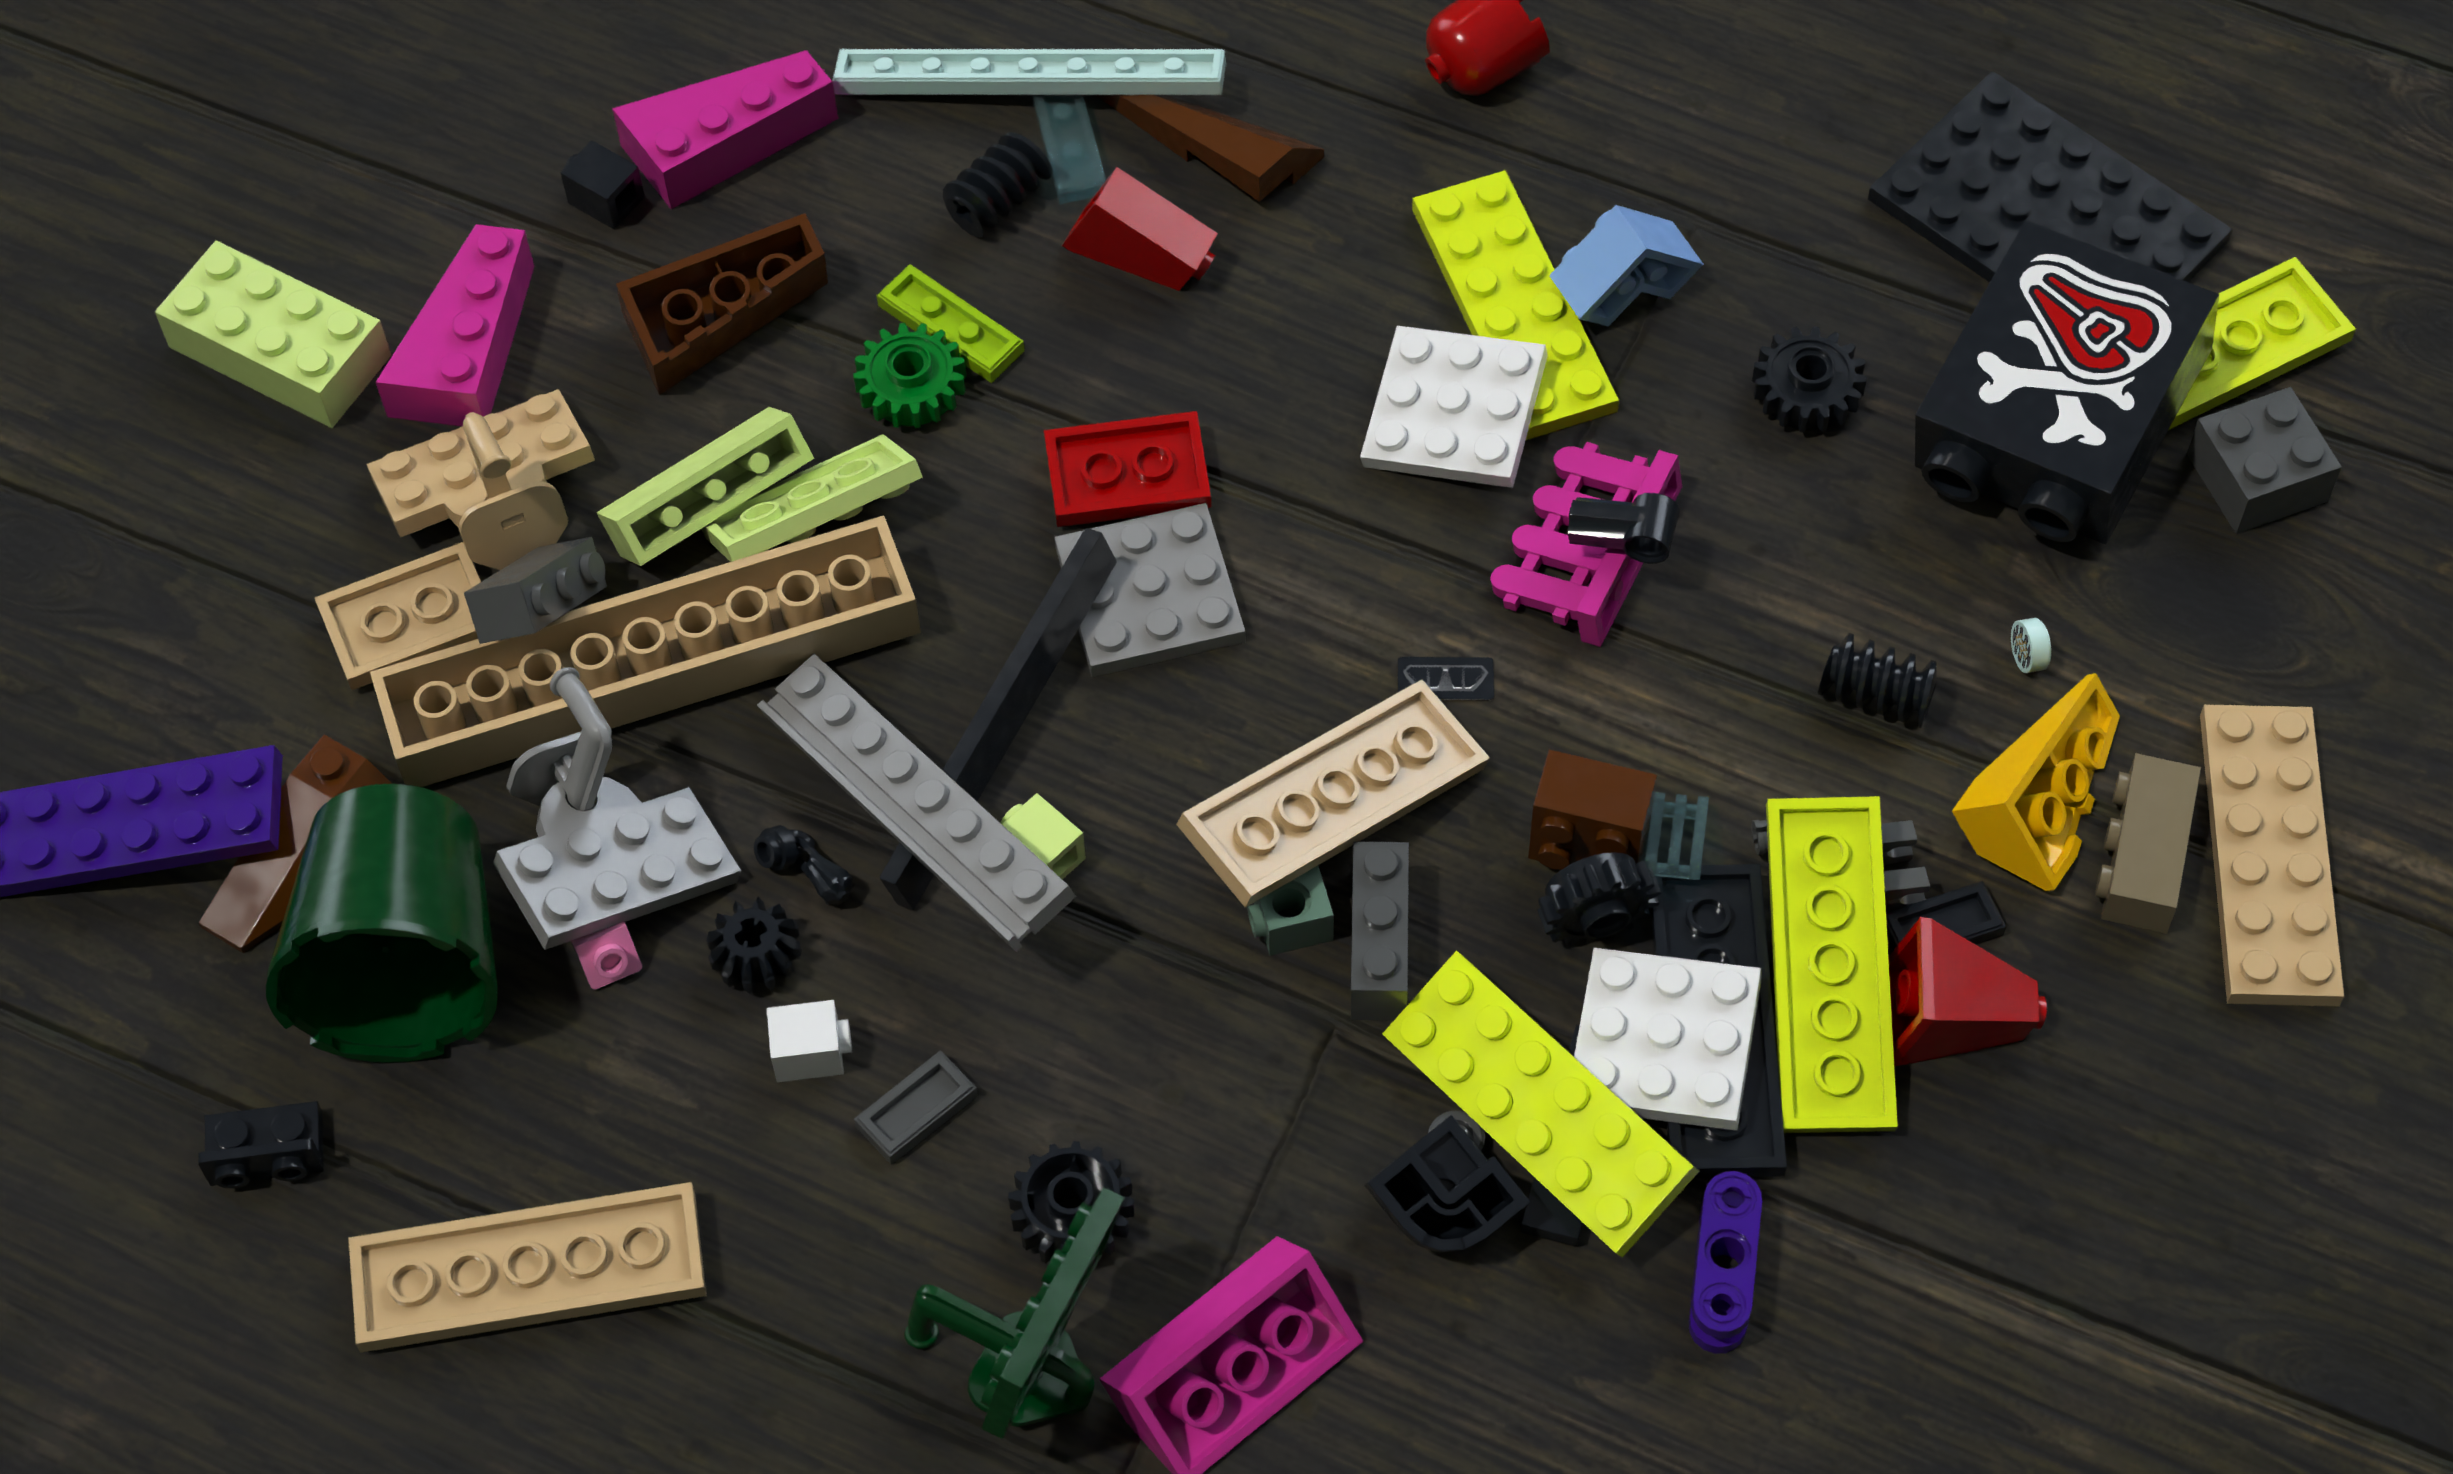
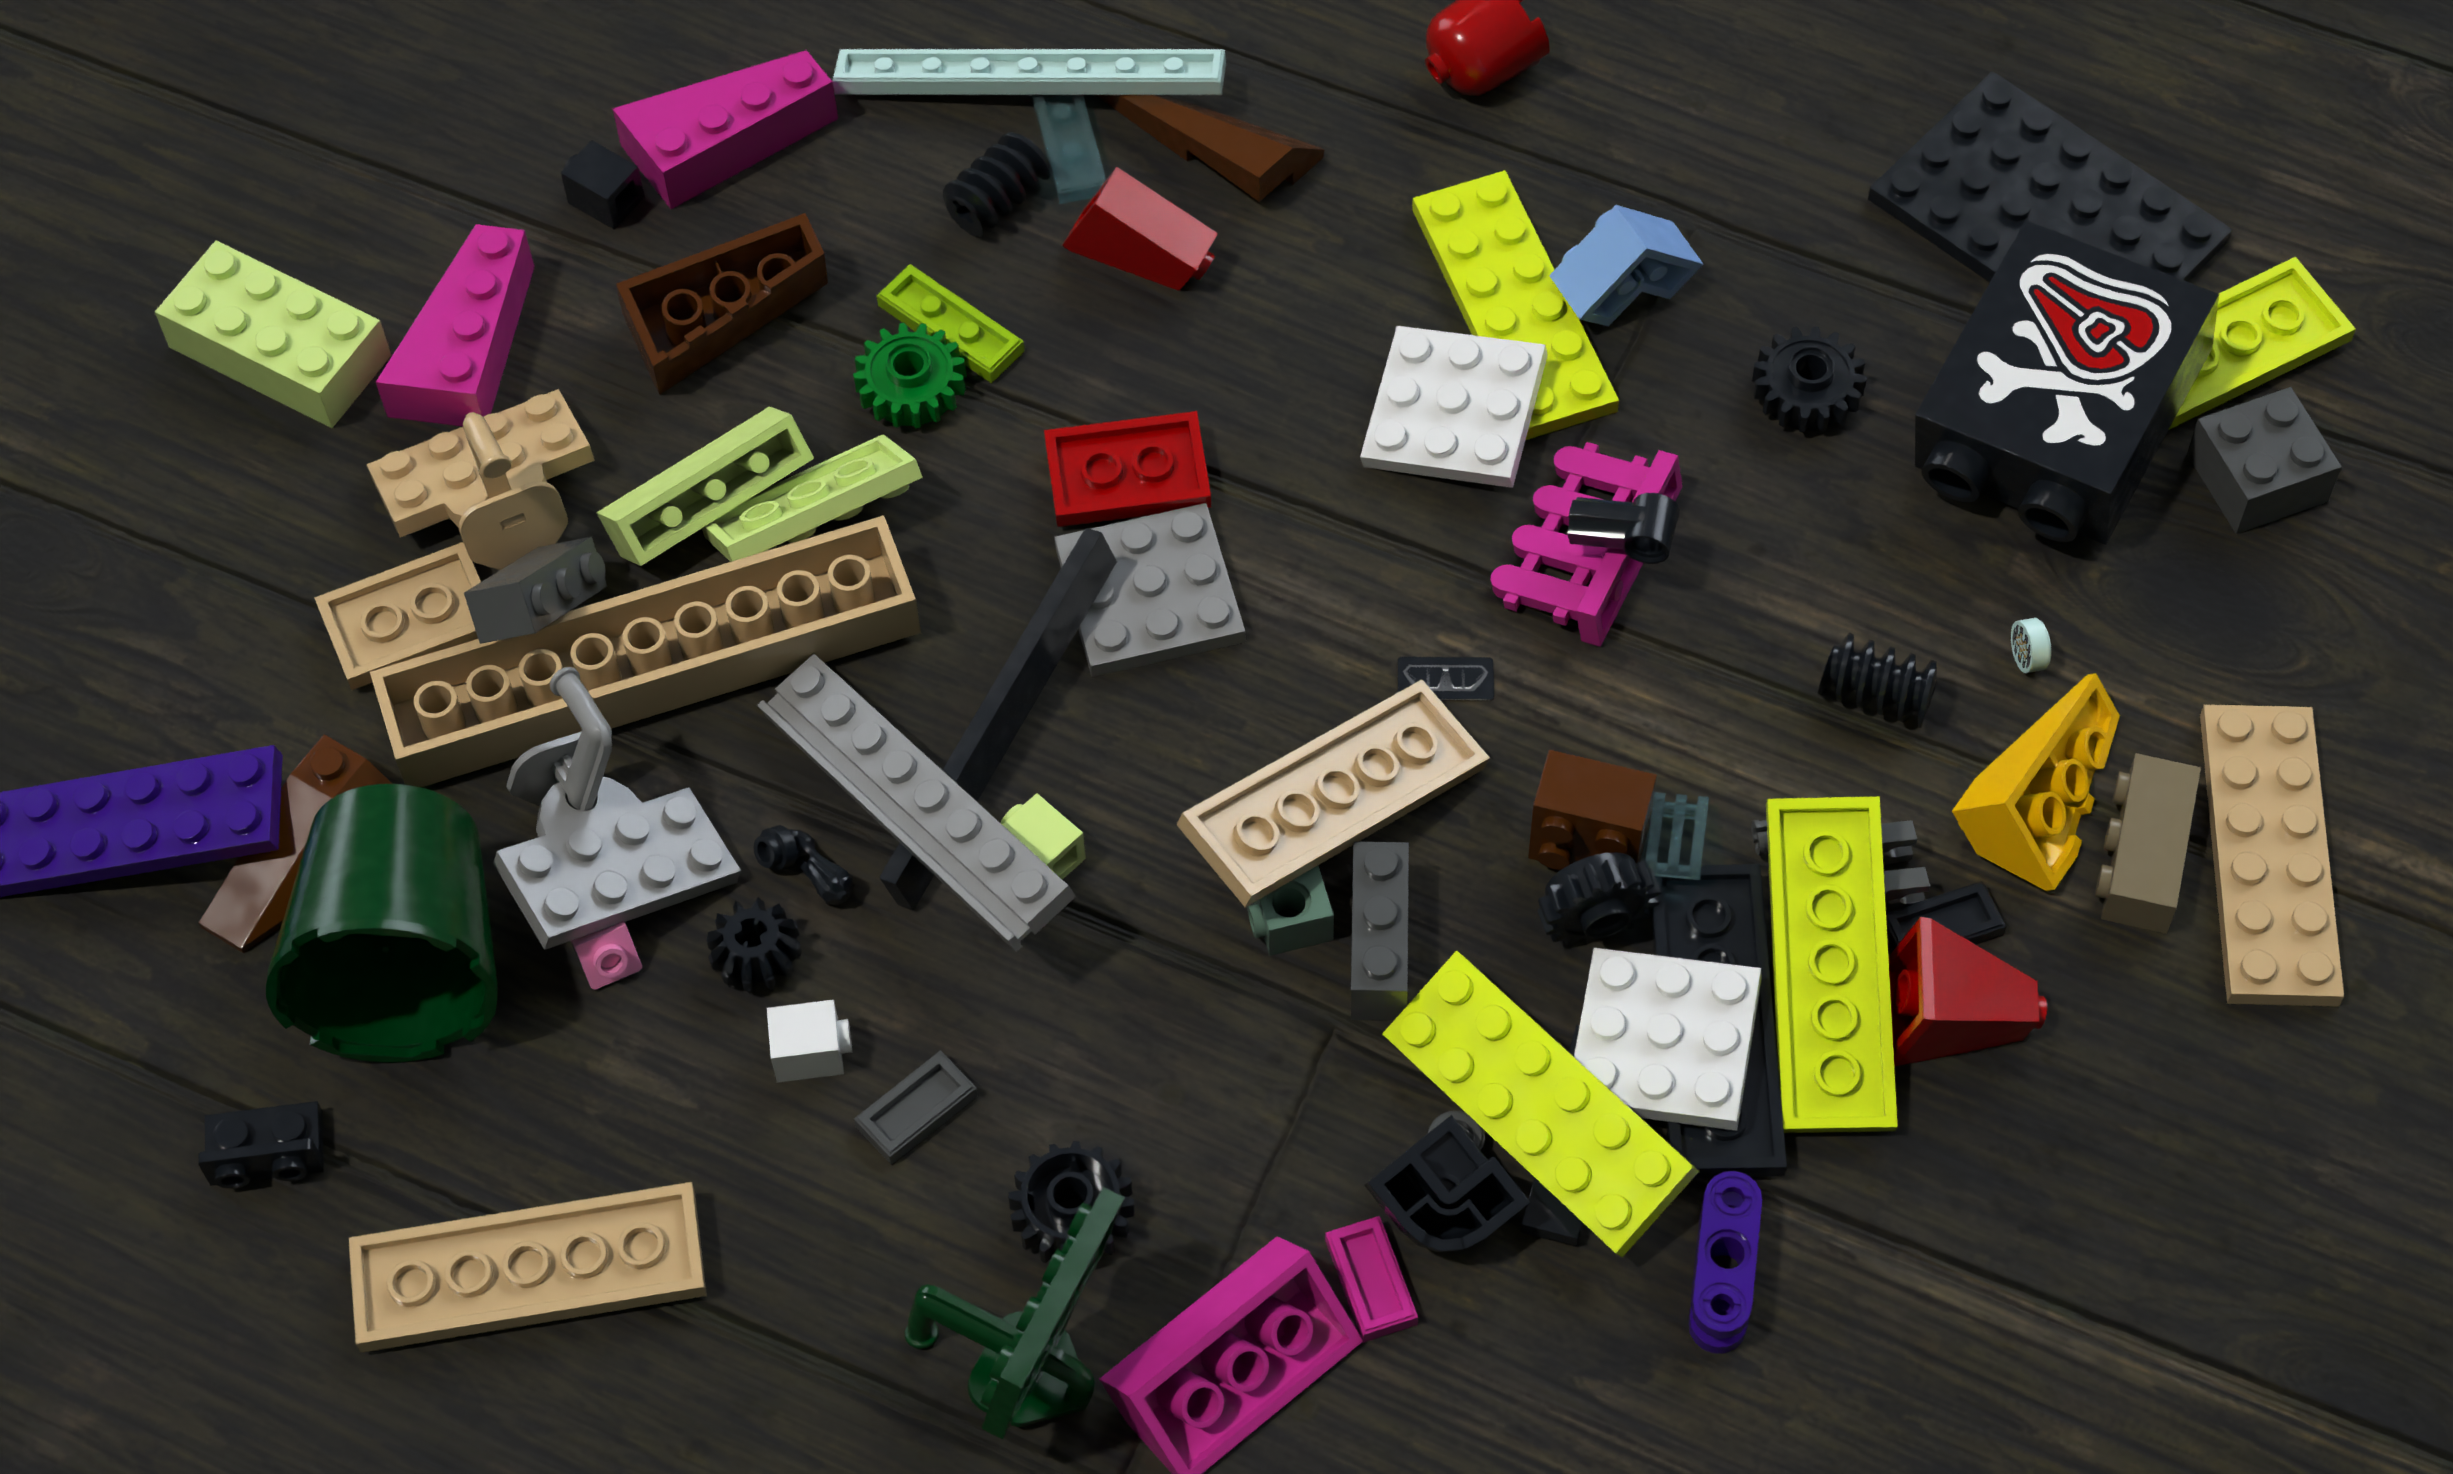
(1371, 1278): none -> dark pink tile

